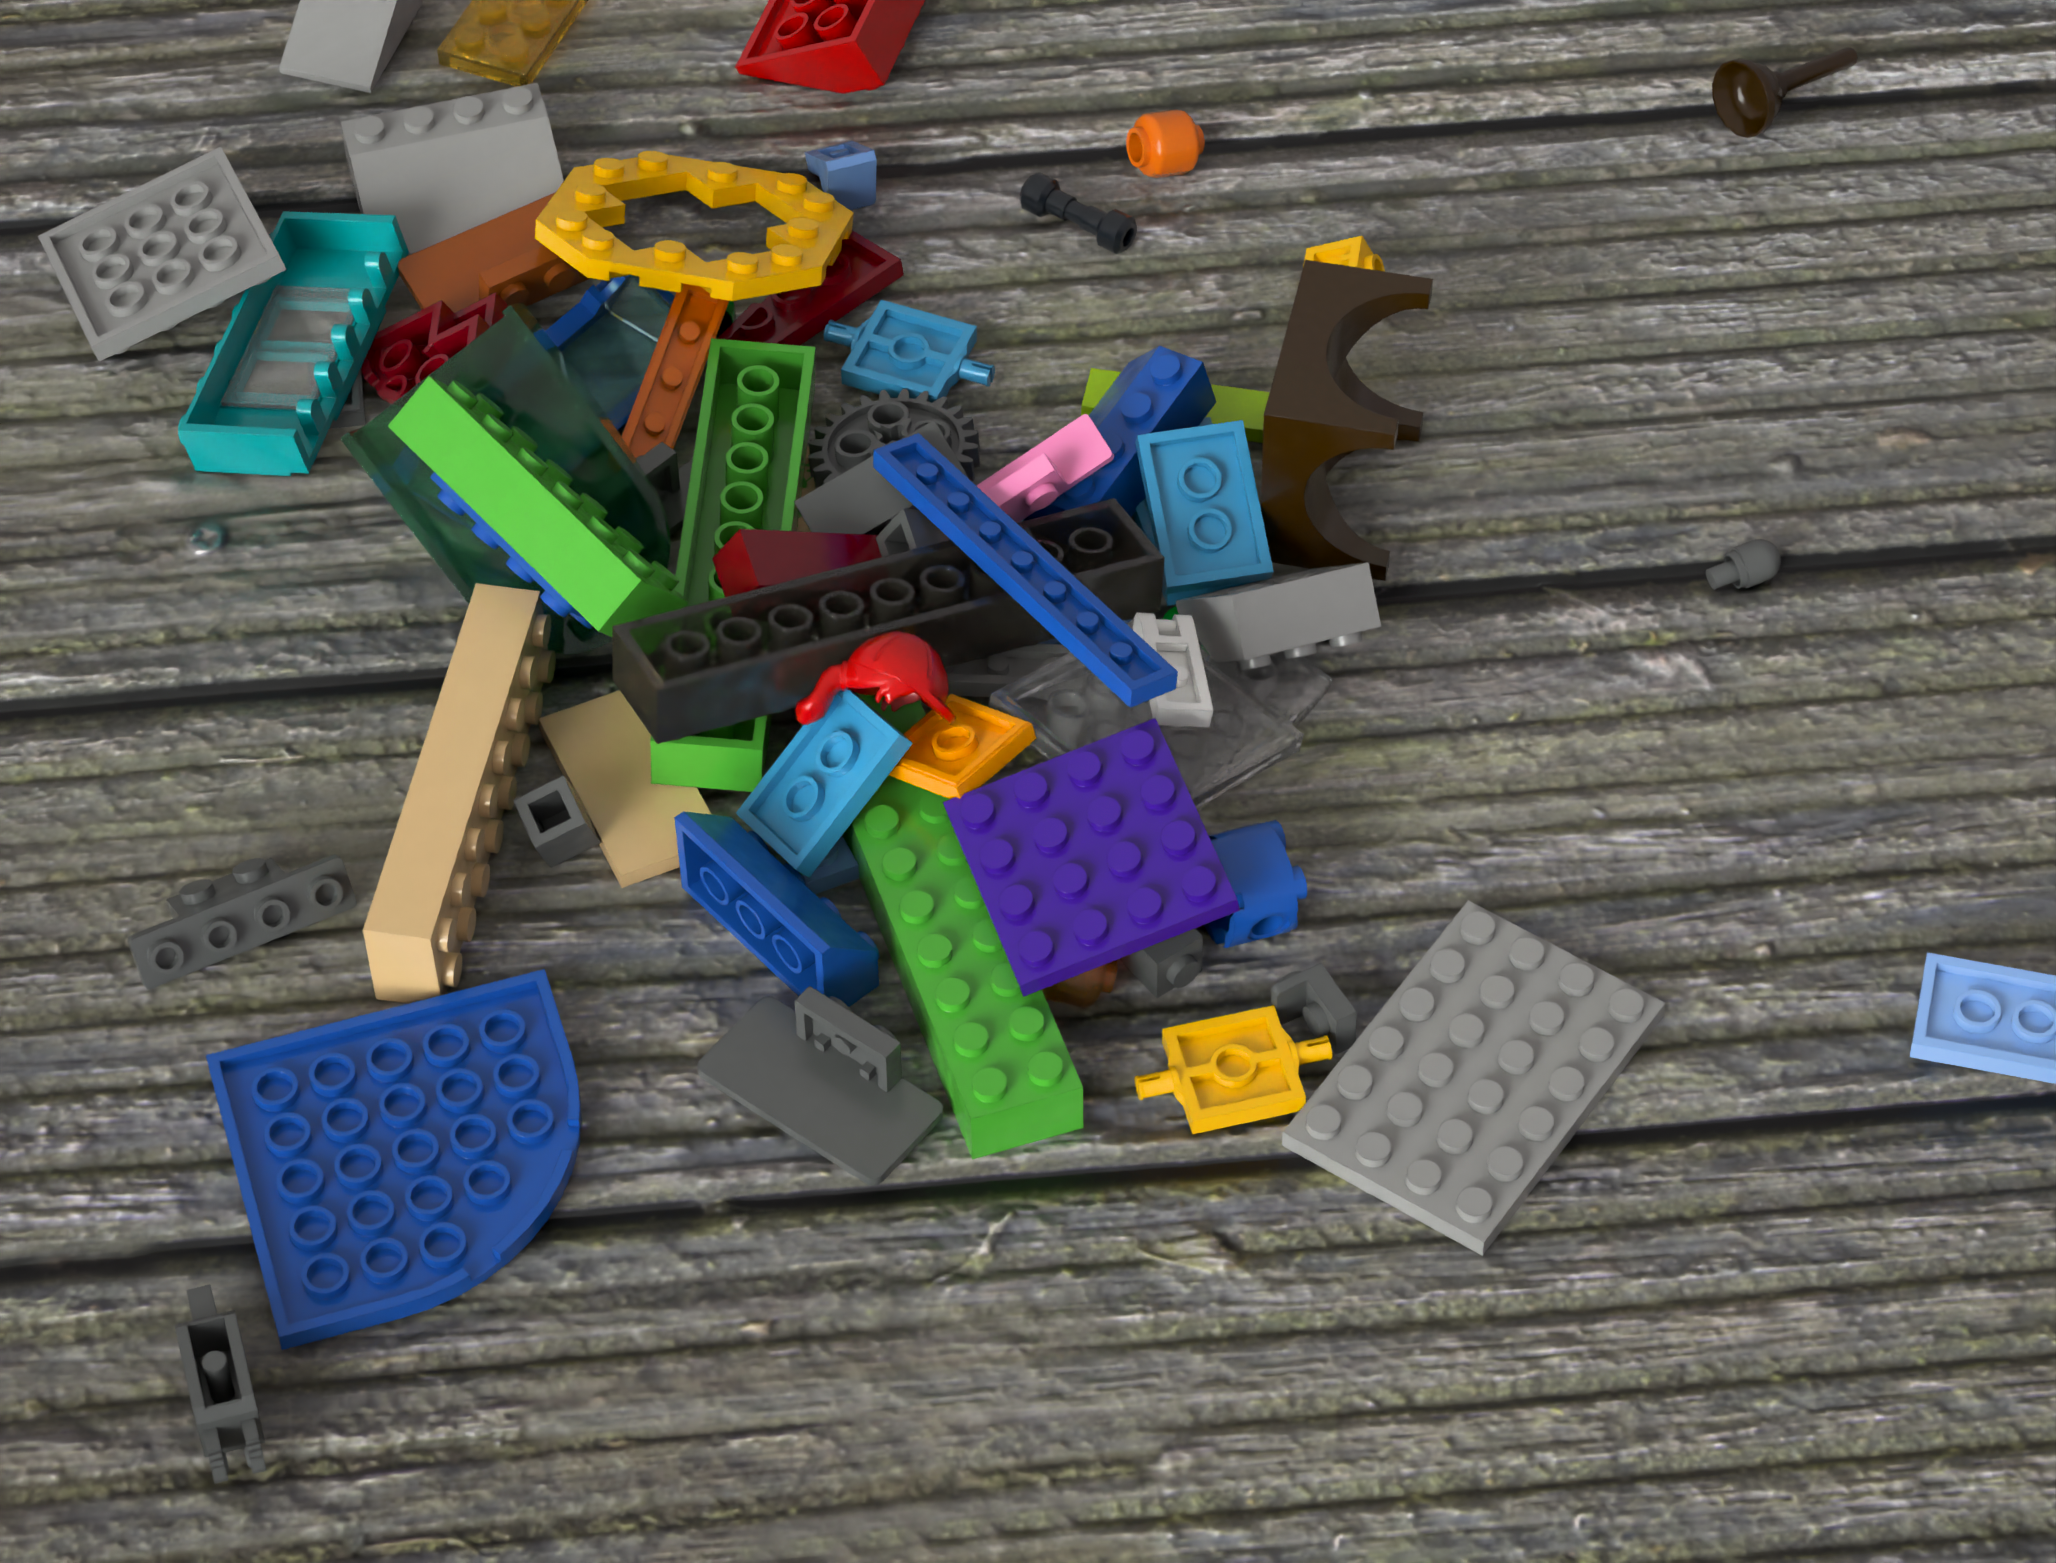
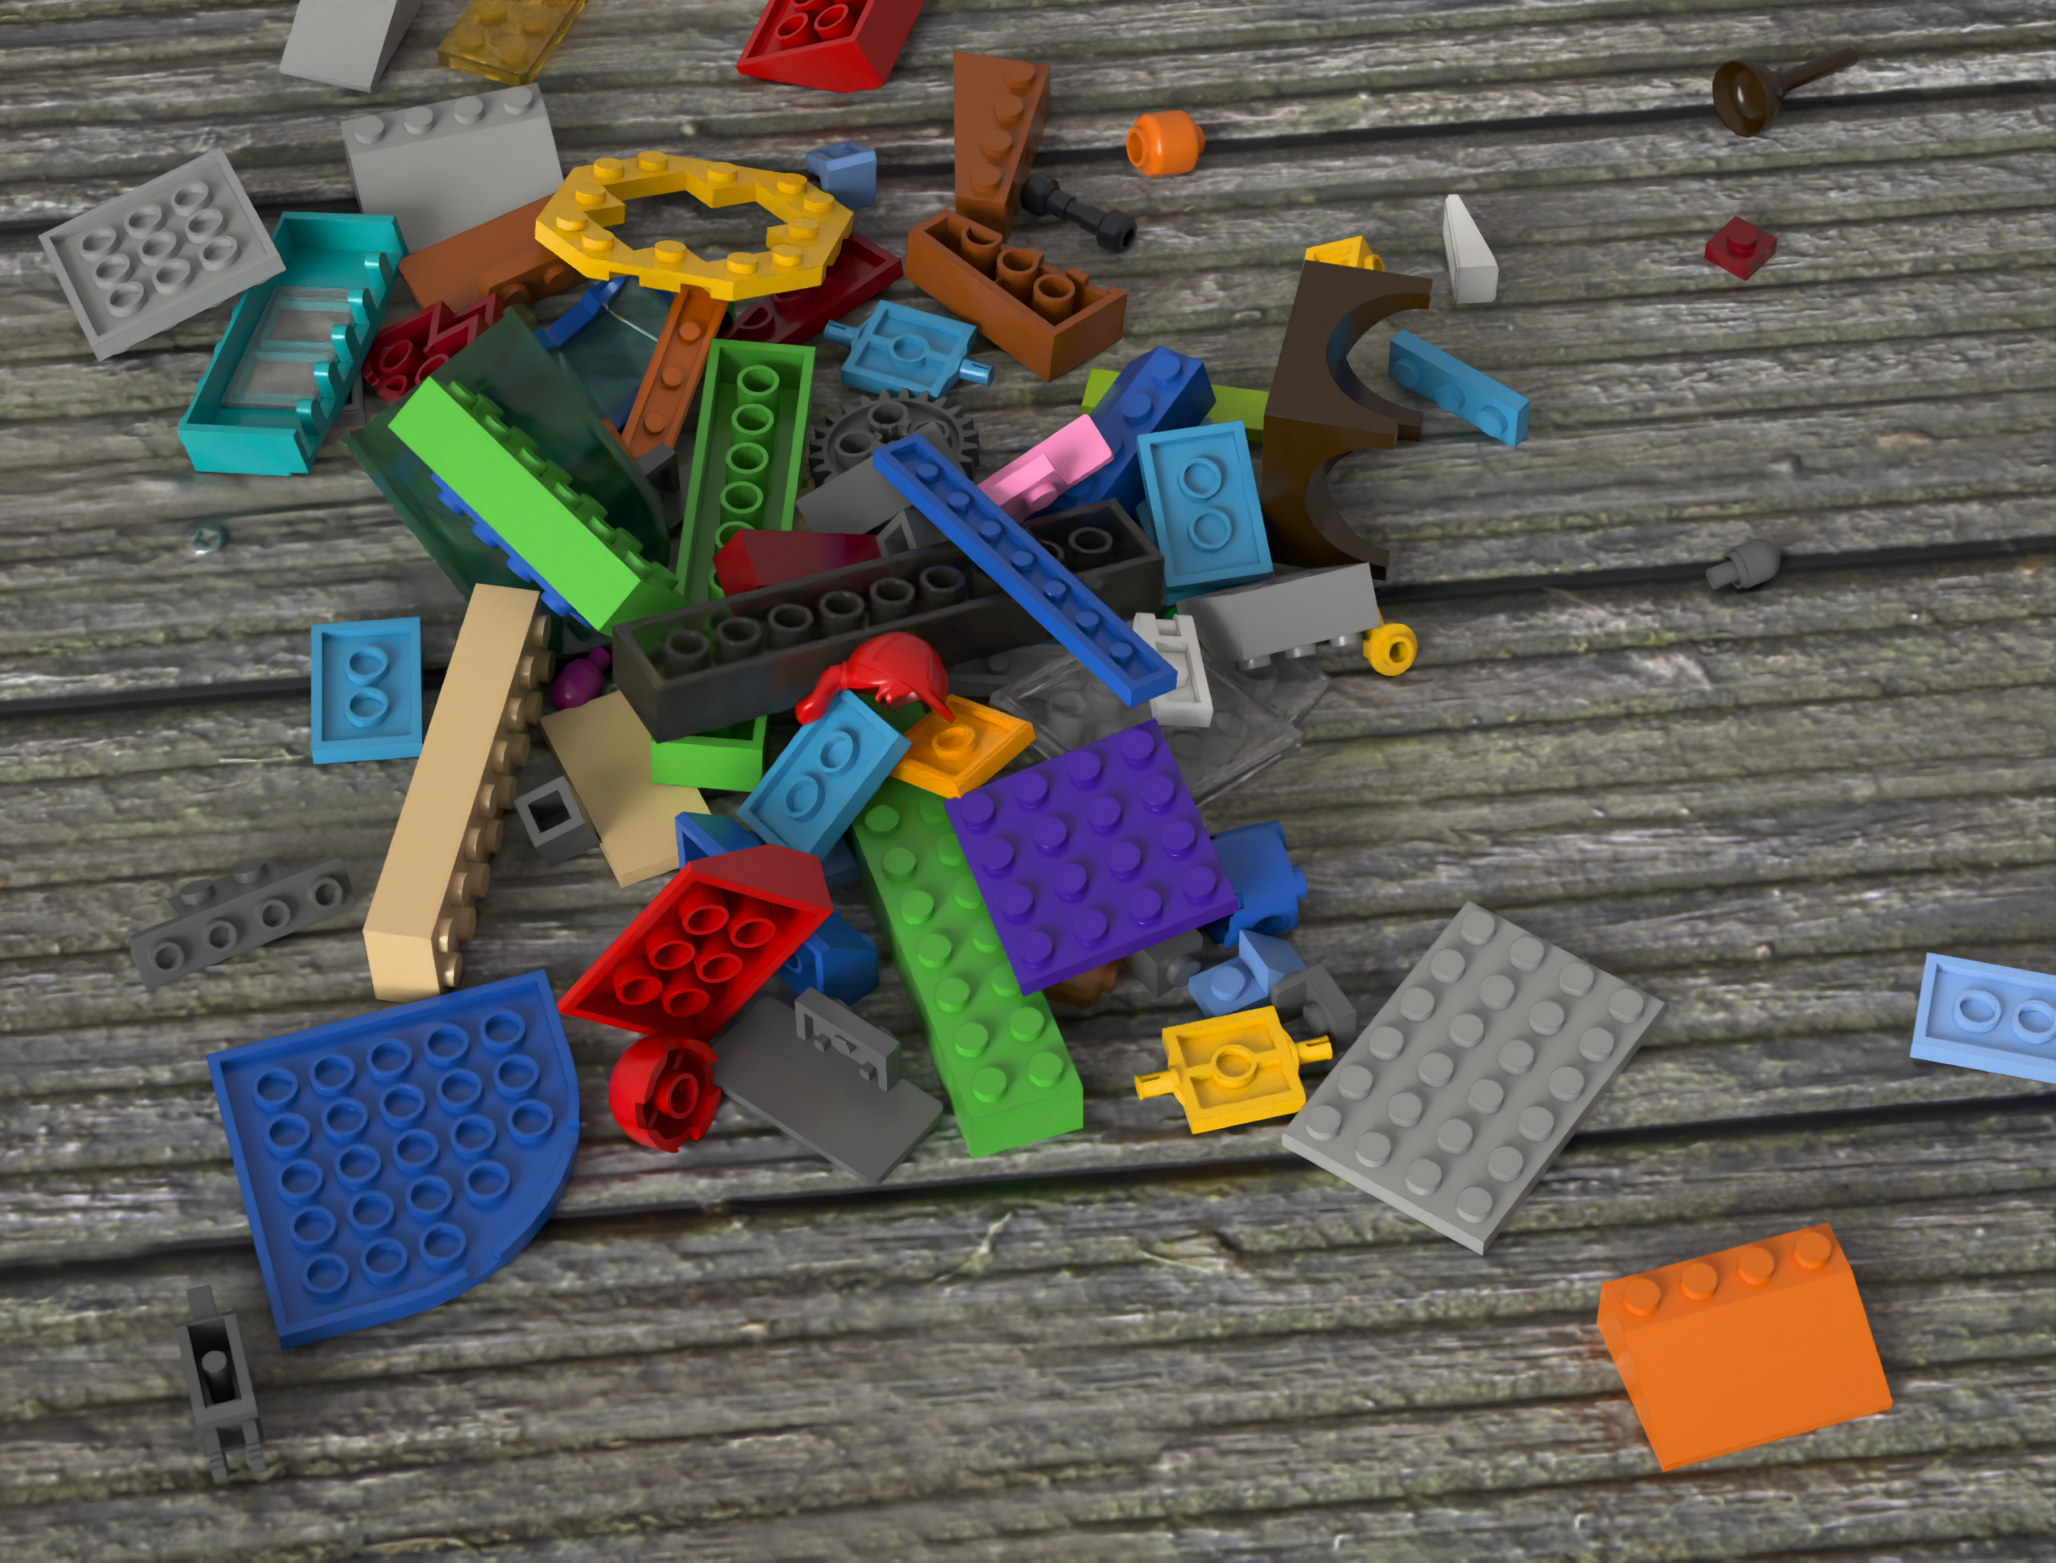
(367, 690): none -> dark azure plate
(580, 680): none -> magenta cylinder
(664, 1090): none -> red cylinder
(705, 943): none -> red slope
(997, 133): none -> dark orange wedge
(1013, 297): none -> dark orange wedge
(1246, 979): none -> medium blue slope
(1390, 647): none -> yellow plate
(1458, 388): none -> dark azure plate
(1468, 256): none -> white slope
(1740, 248): none -> dark red plate
(1743, 1346): none -> orange slope

